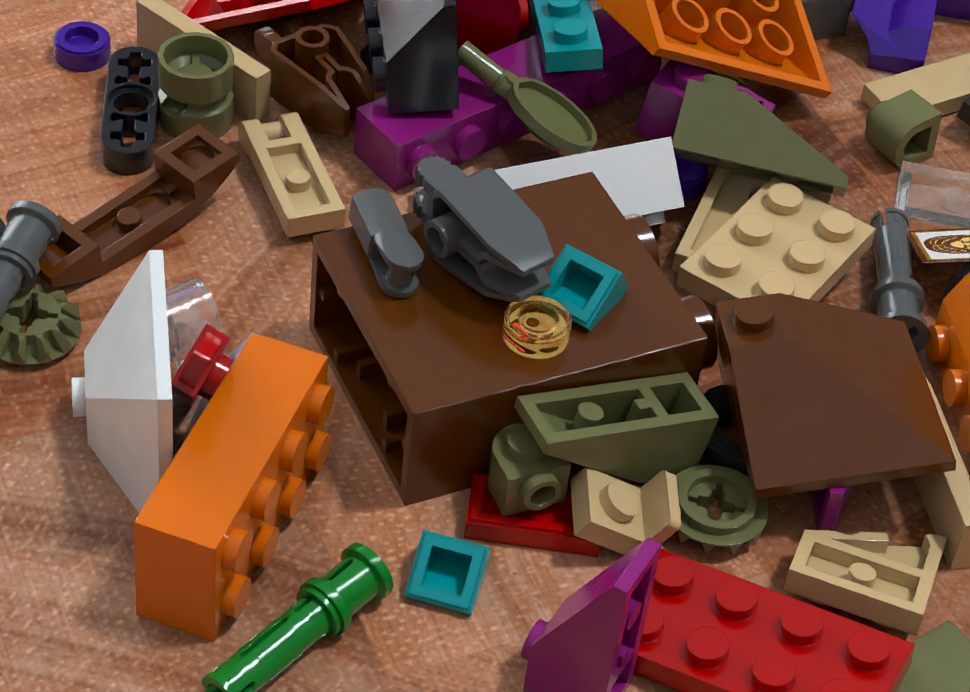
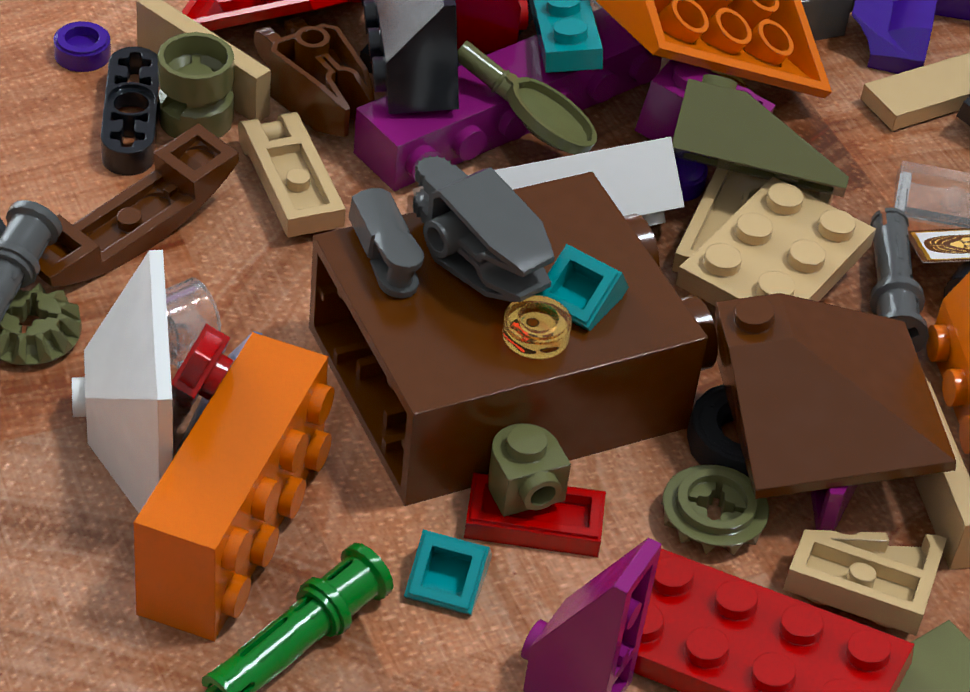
(621, 513): tan bracket -> none
(623, 425): olive slope -> none
(904, 128): olive plate -> none

